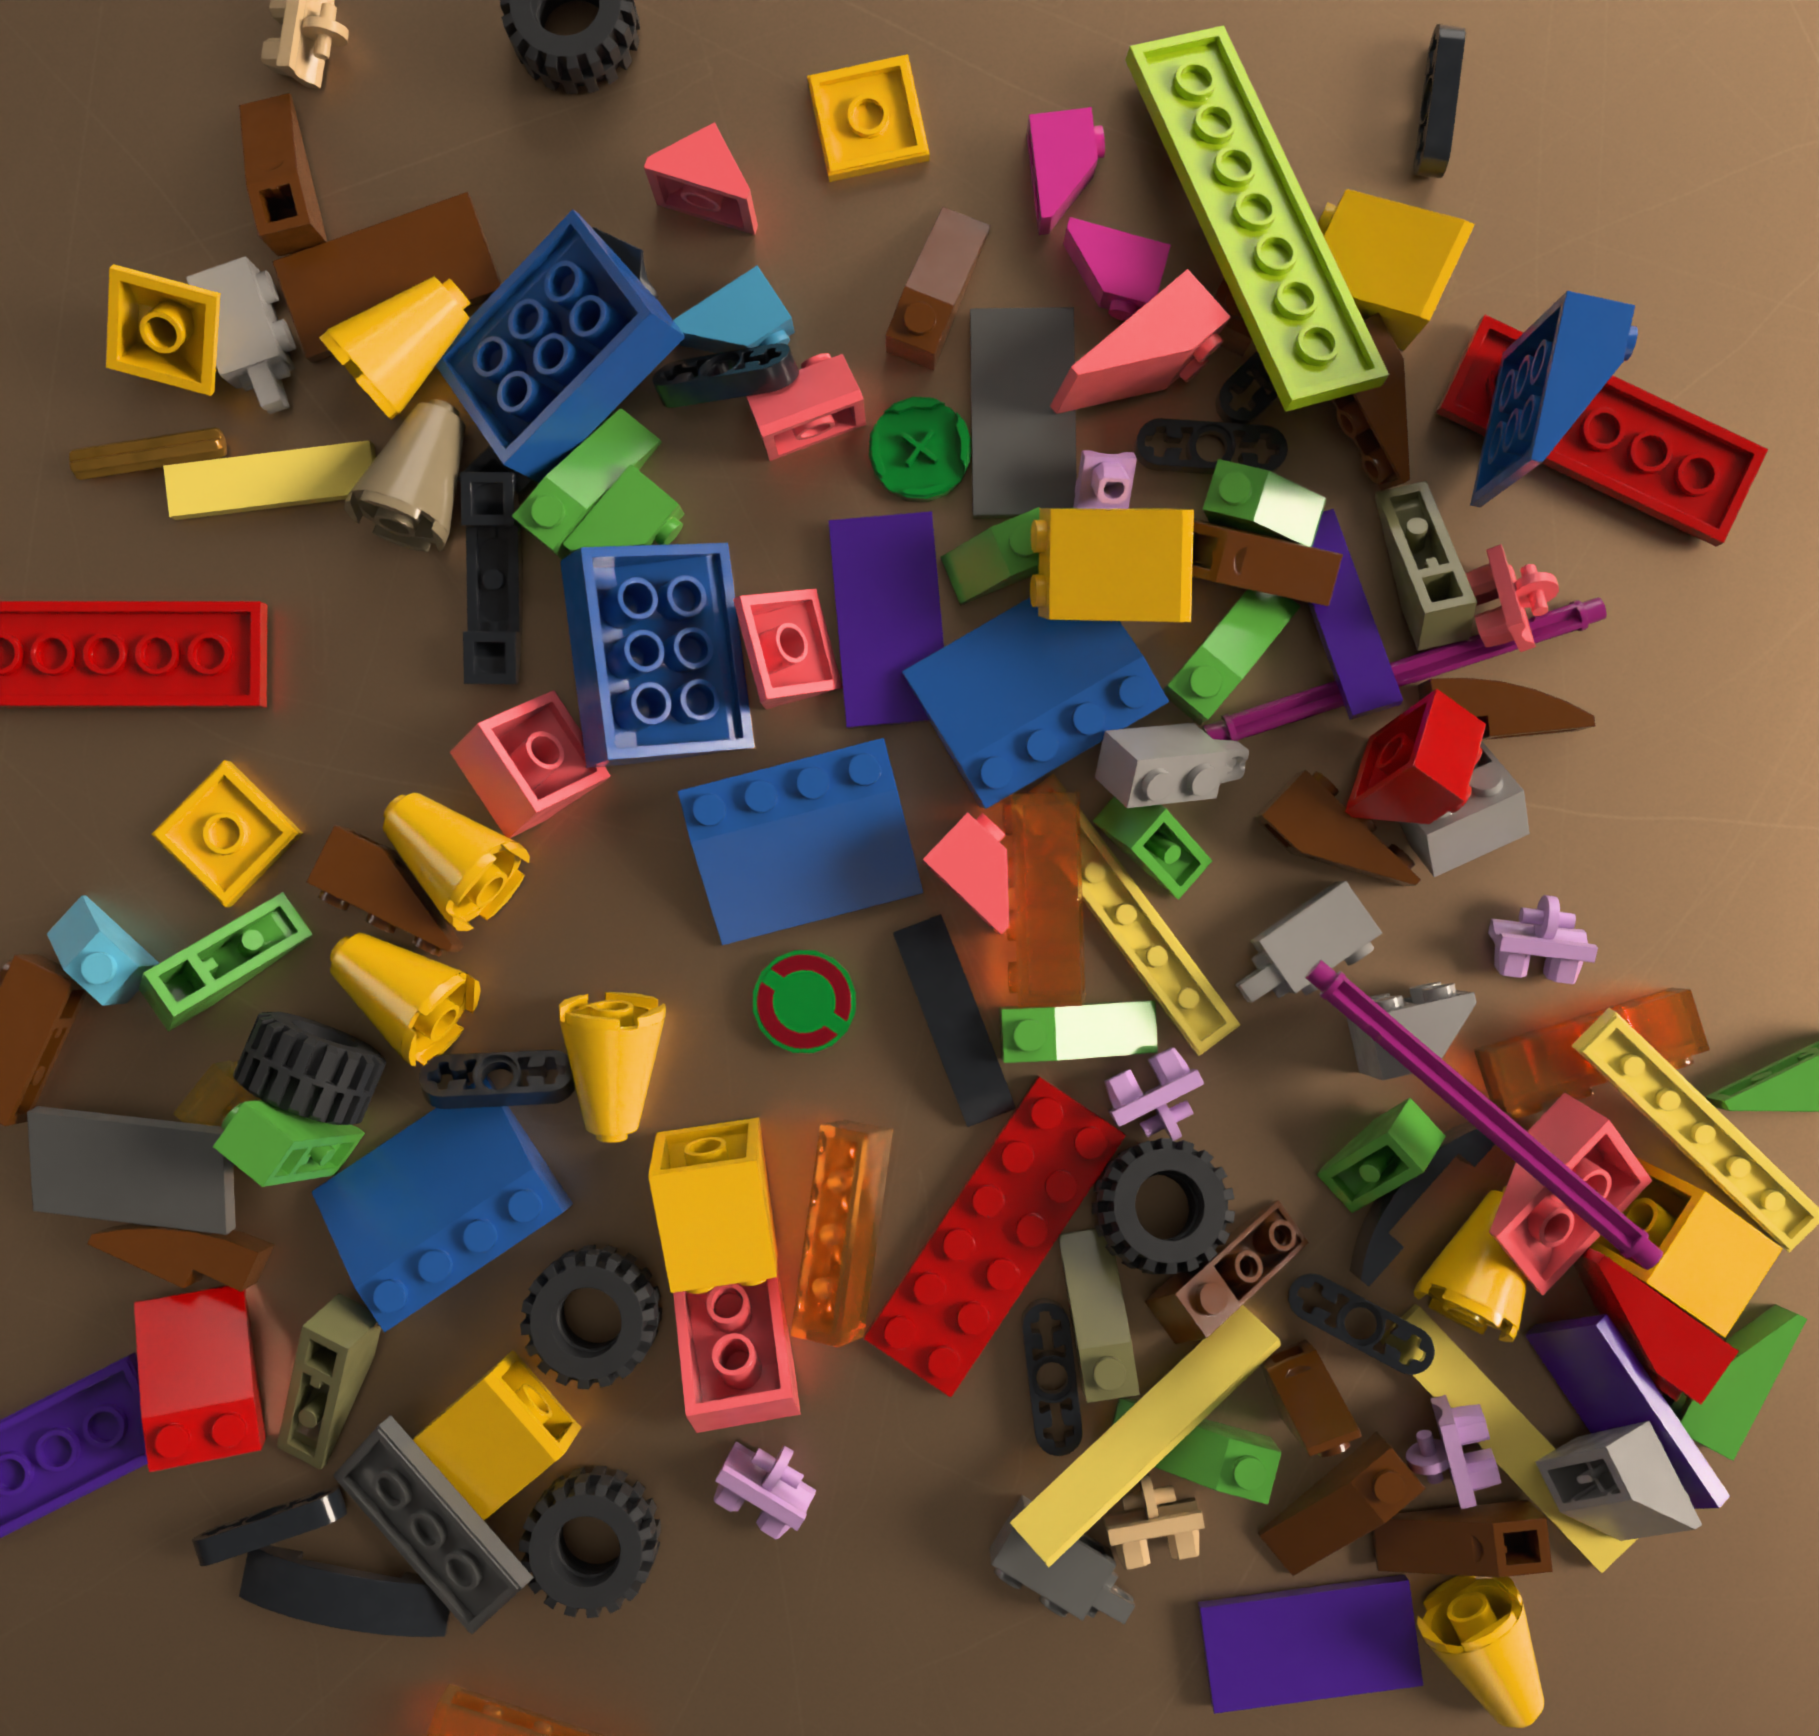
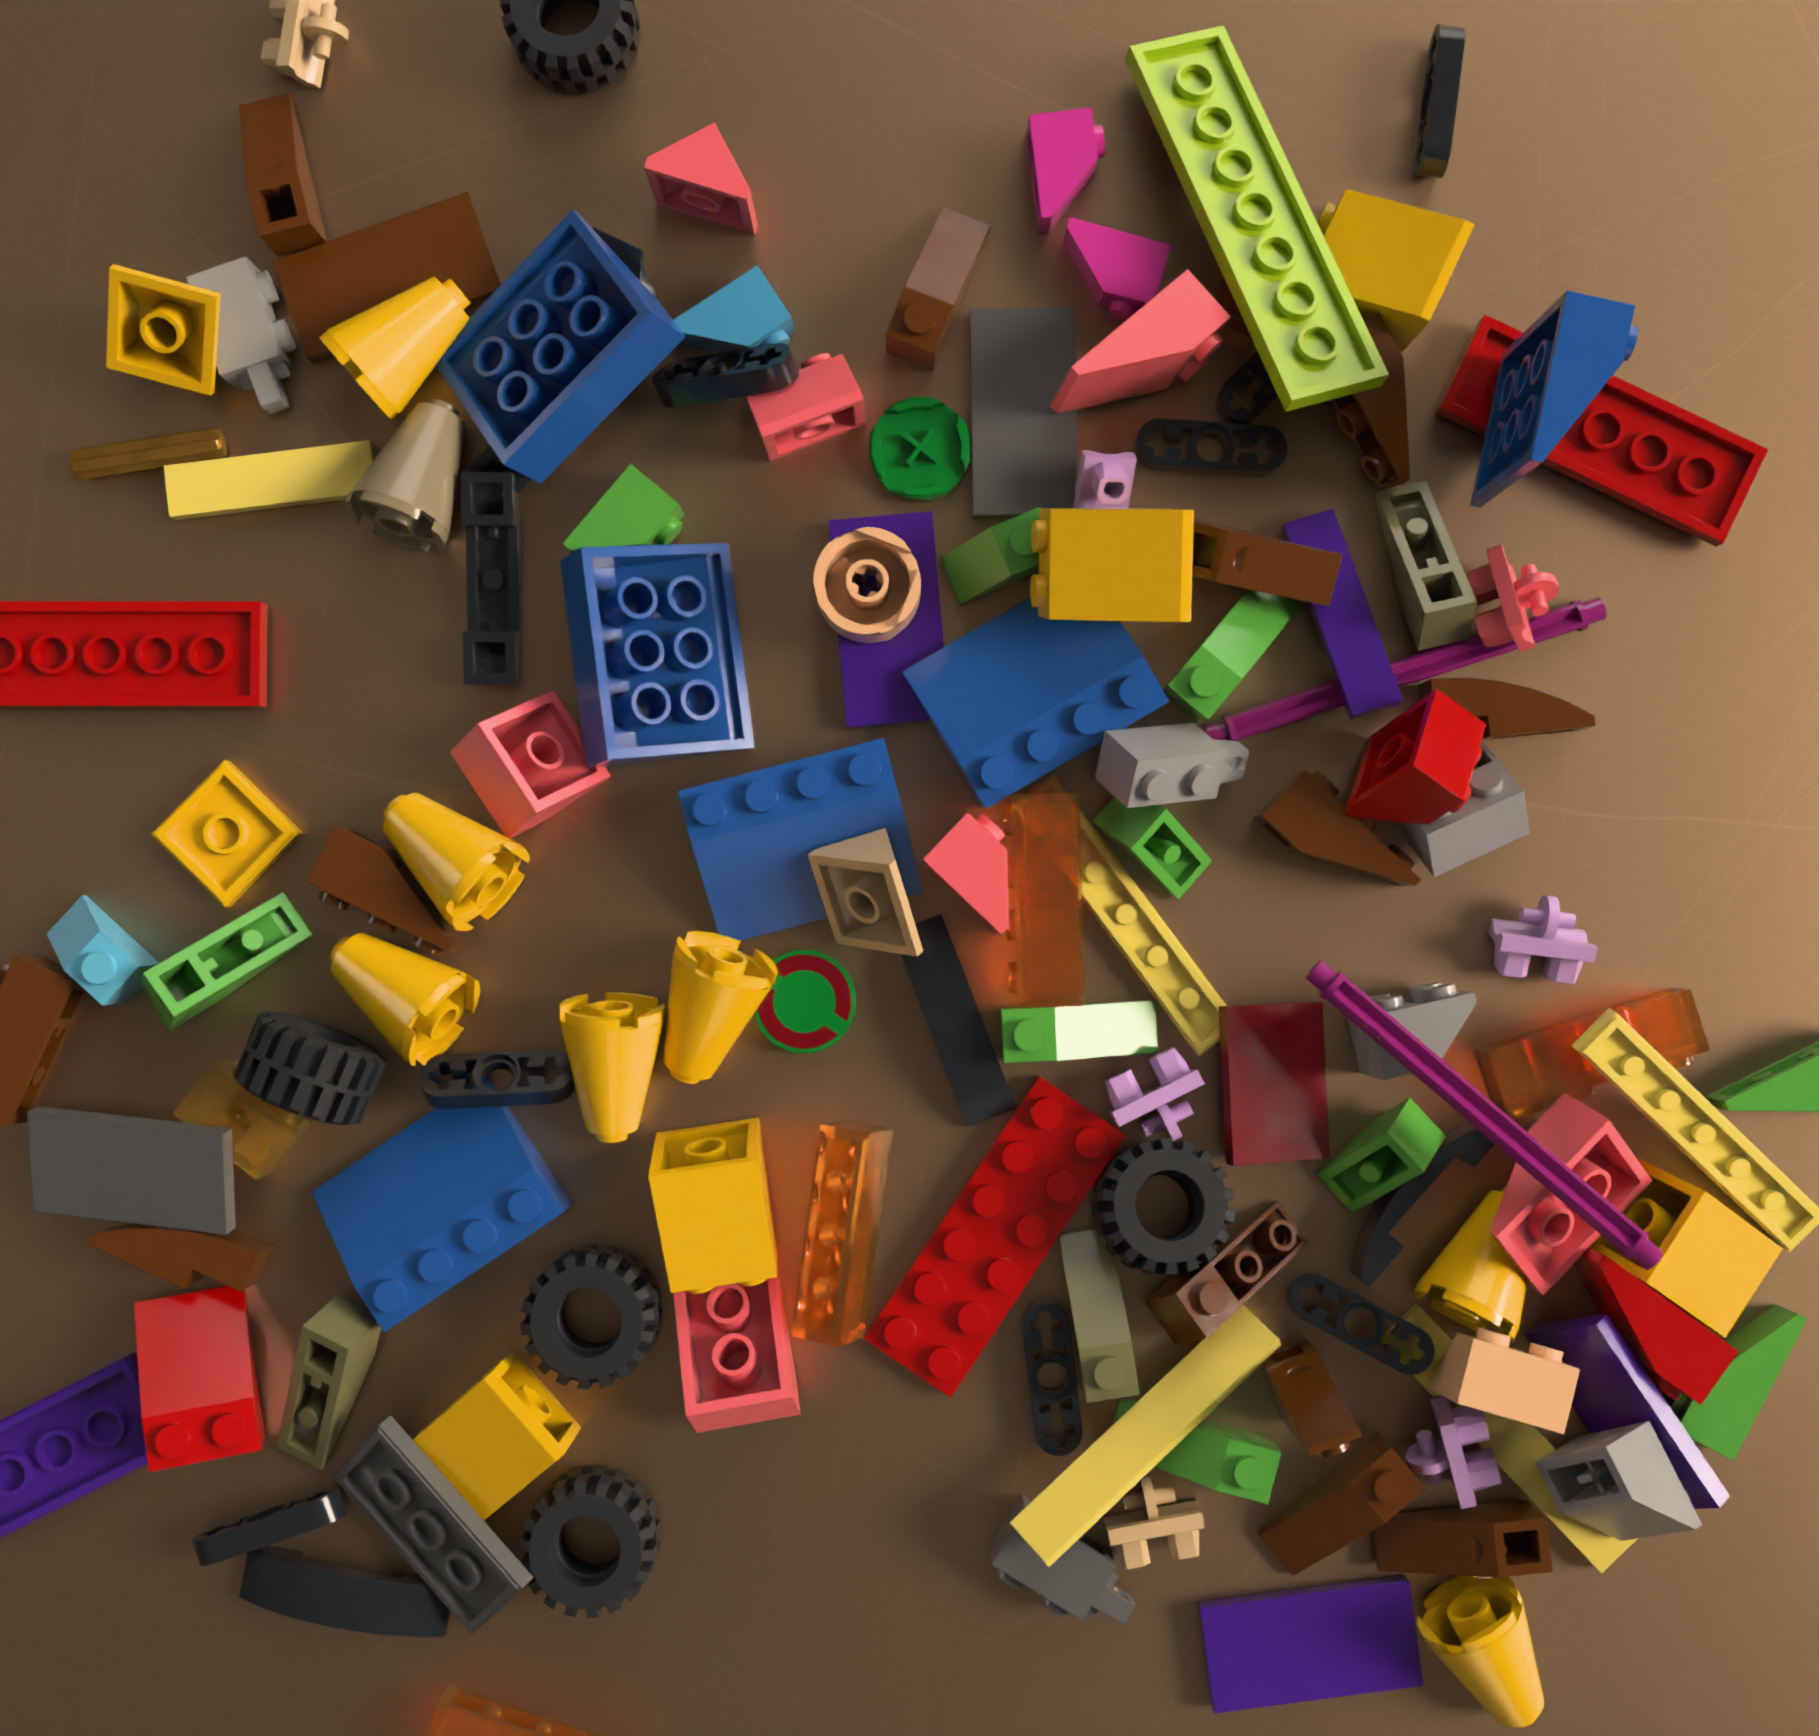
(283, 1146): bright green slope -> none
(583, 478): bright green slope -> none
(710, 1001): none -> yellow cone
(766, 1484): lavender hips -> none
(787, 646): coral slope -> none
(853, 559): none -> light nougat brick
(865, 894): none -> tan slope
(868, 118): yellow tile -> none
(1263, 503): bright green slope -> none
(1274, 1082): none -> dark red tile
(1325, 928): light grey hinge -> none
(1507, 1381): none -> light nougat slope

